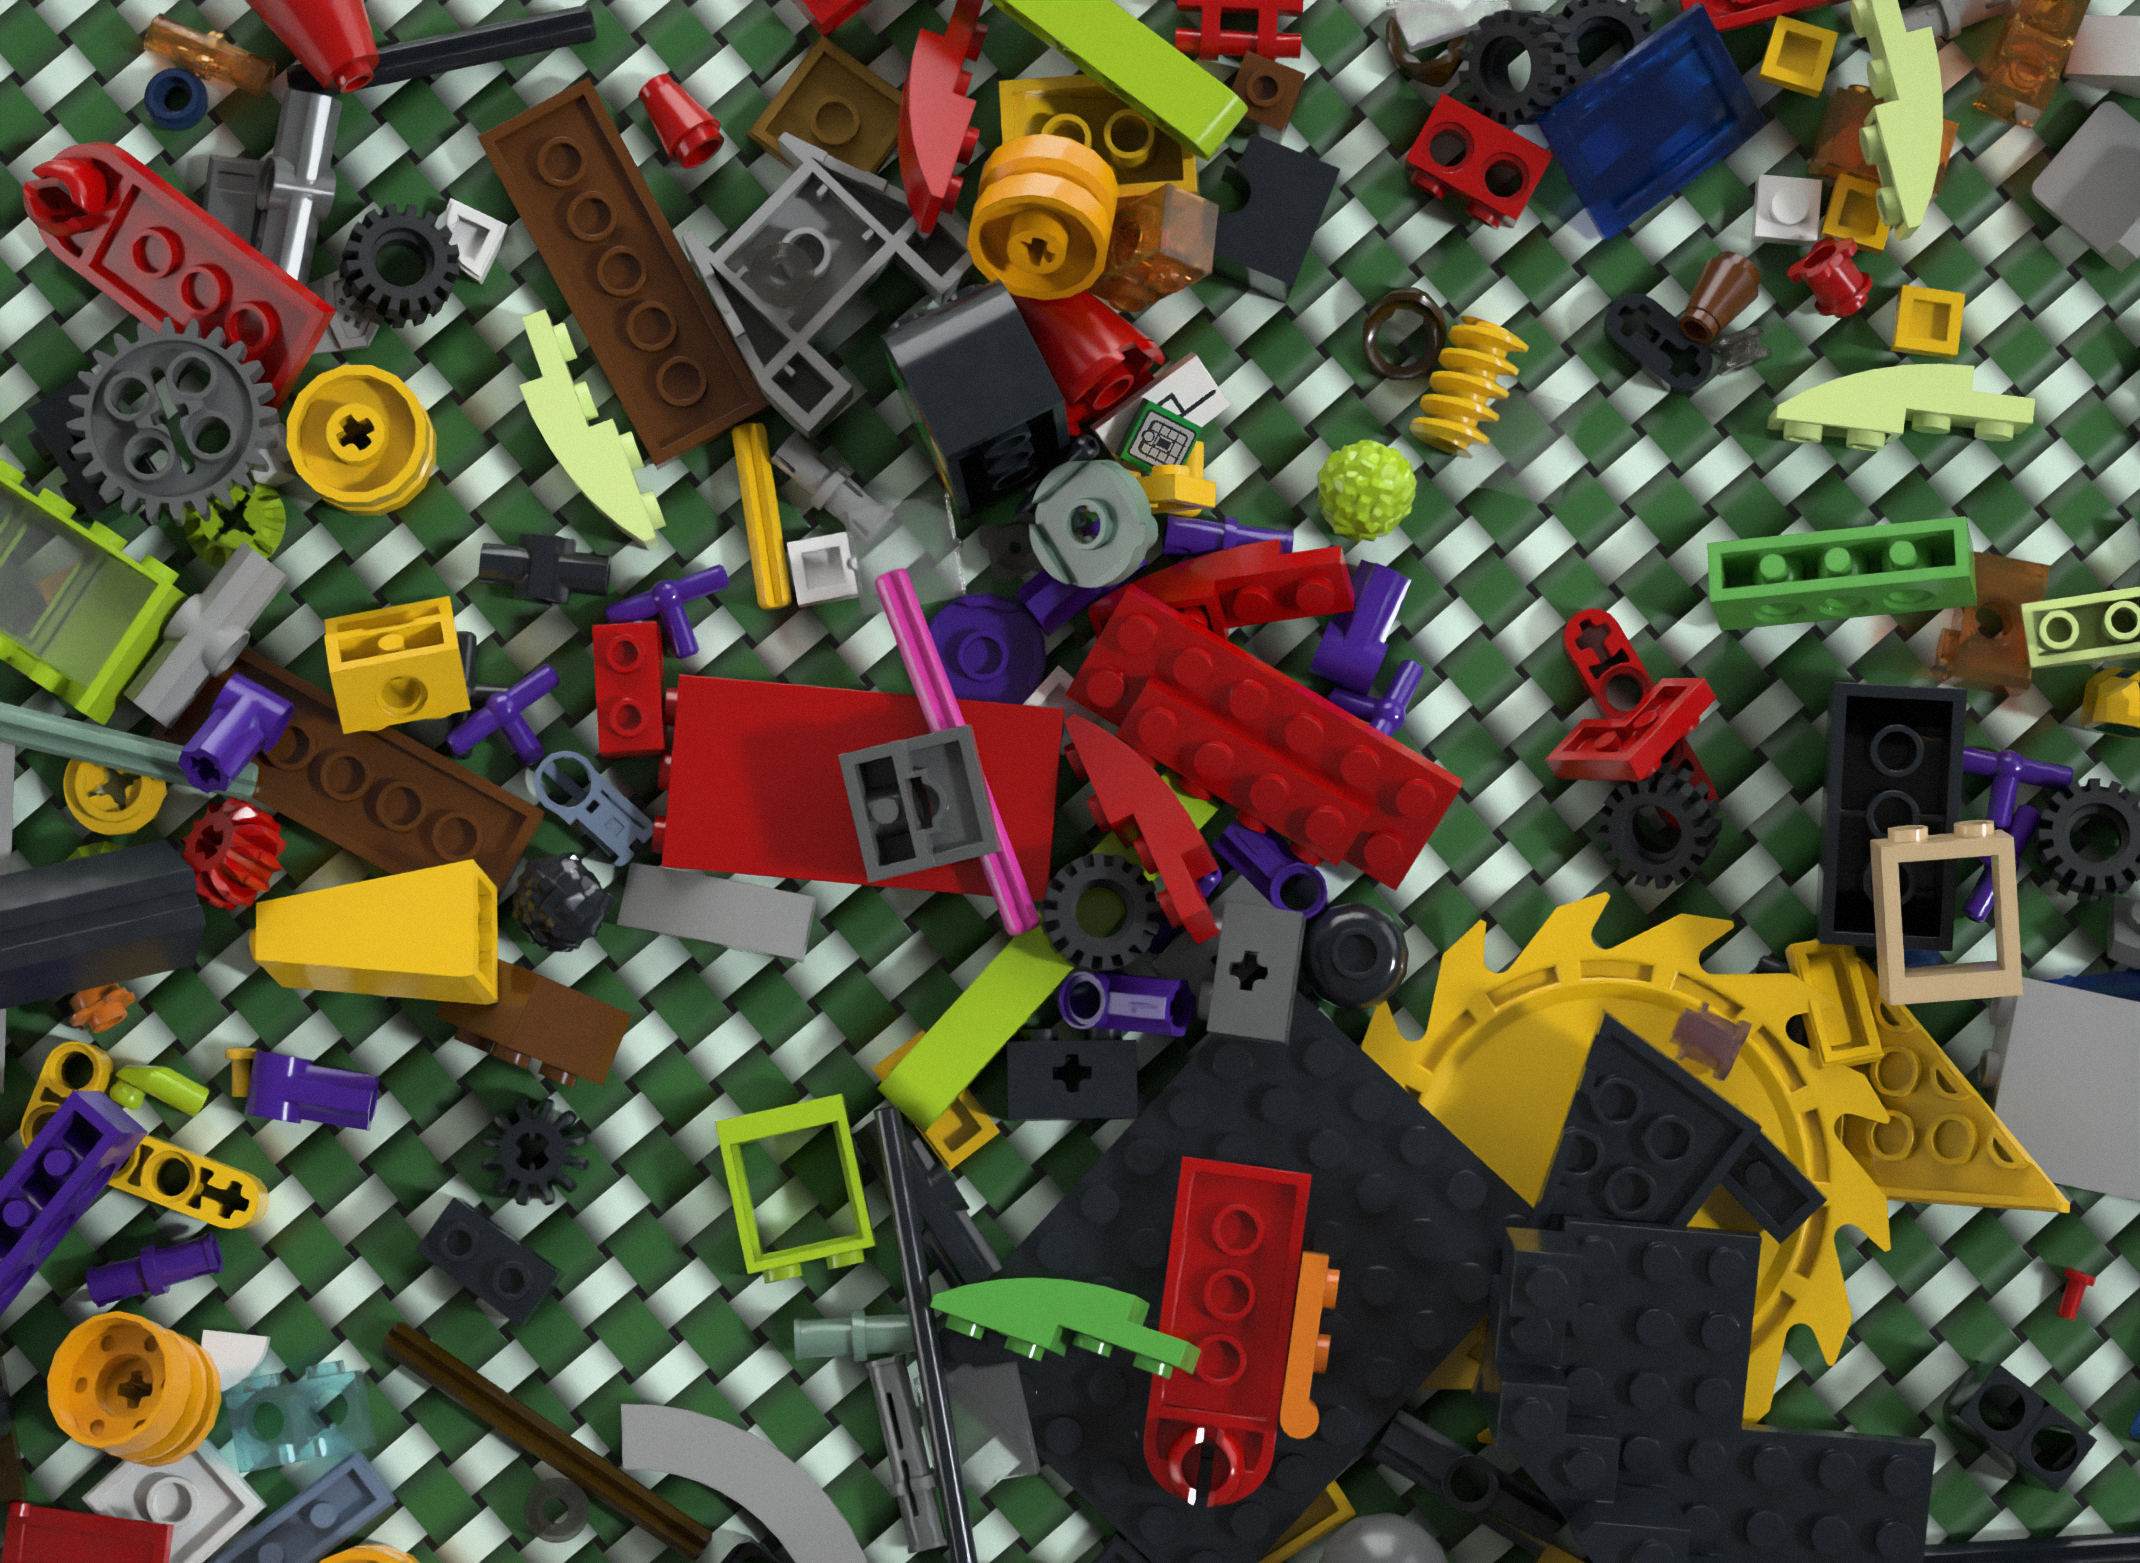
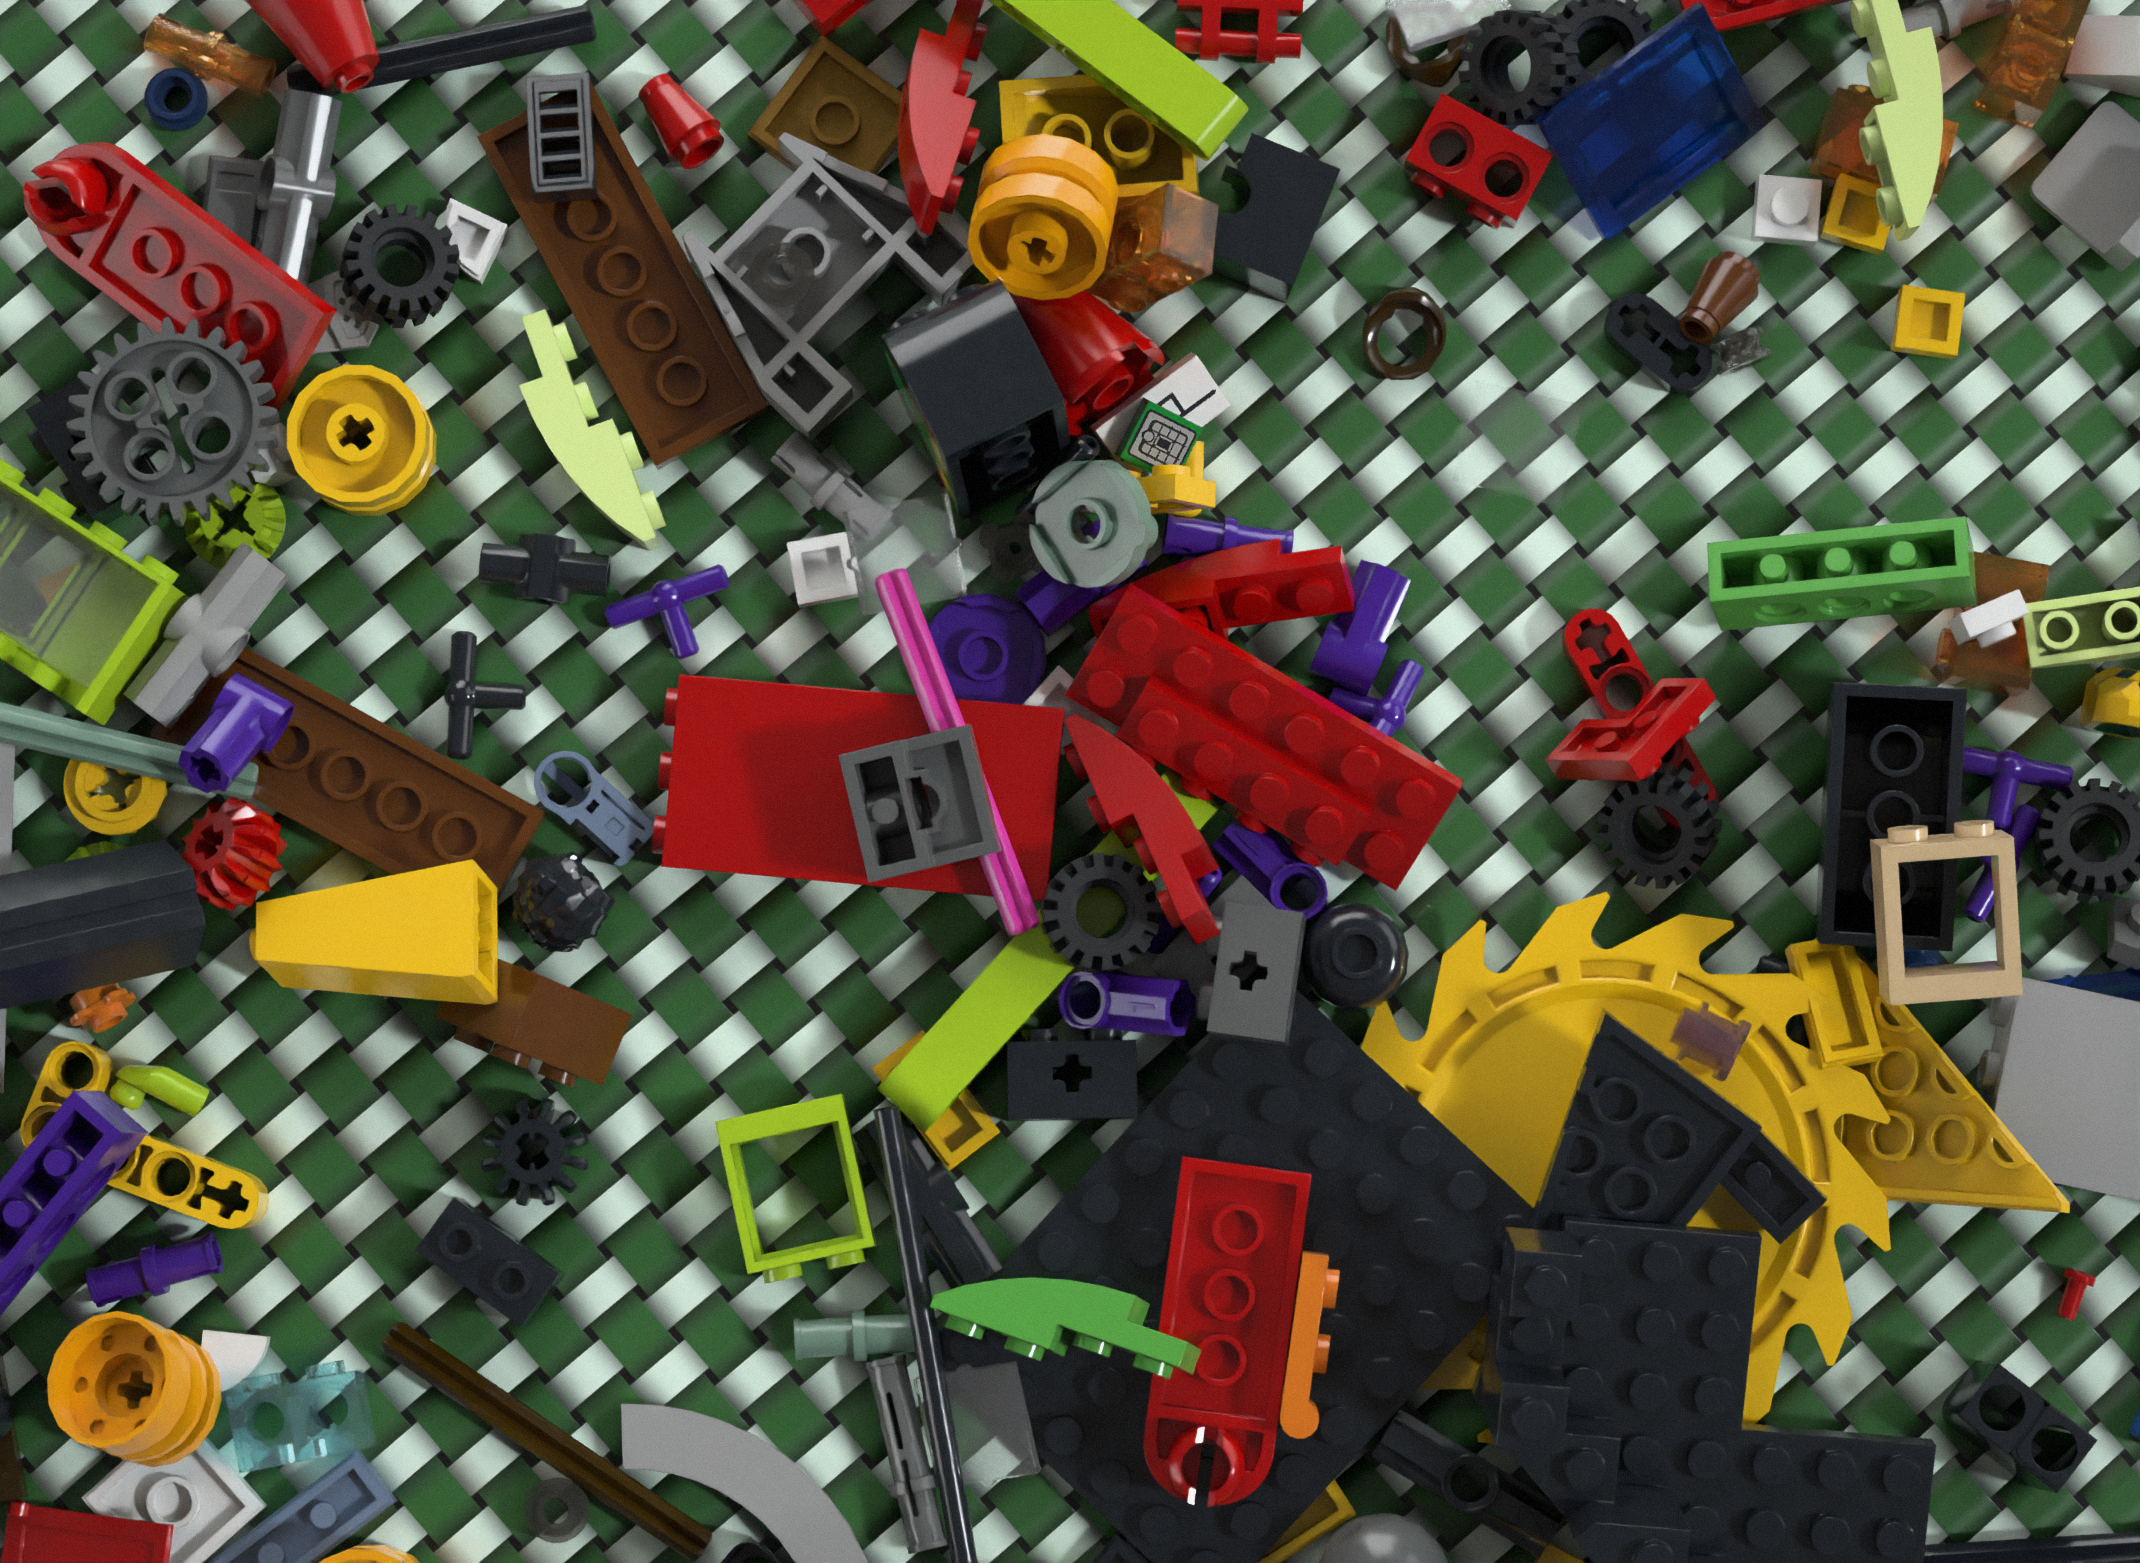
(241, 1069): yellow piece -> none
(297, 1090): dark purple piece -> none
(403, 641): yellow brick -> none
(503, 712): dark purple piece -> none
(570, 185): none -> black slope
(630, 690): red brick -> none
(717, 912): light grey slope -> none
(762, 516): yellow axle -> none
(1270, 95): reddish brown brick -> none
(1365, 490): lime piece -> none
(1466, 386): yellow piece -> none
(1797, 56): yellow tile -> none
(1833, 277): red brick -> none
(1875, 403): yellowish green slope -> none
(1990, 621): none -> white plate

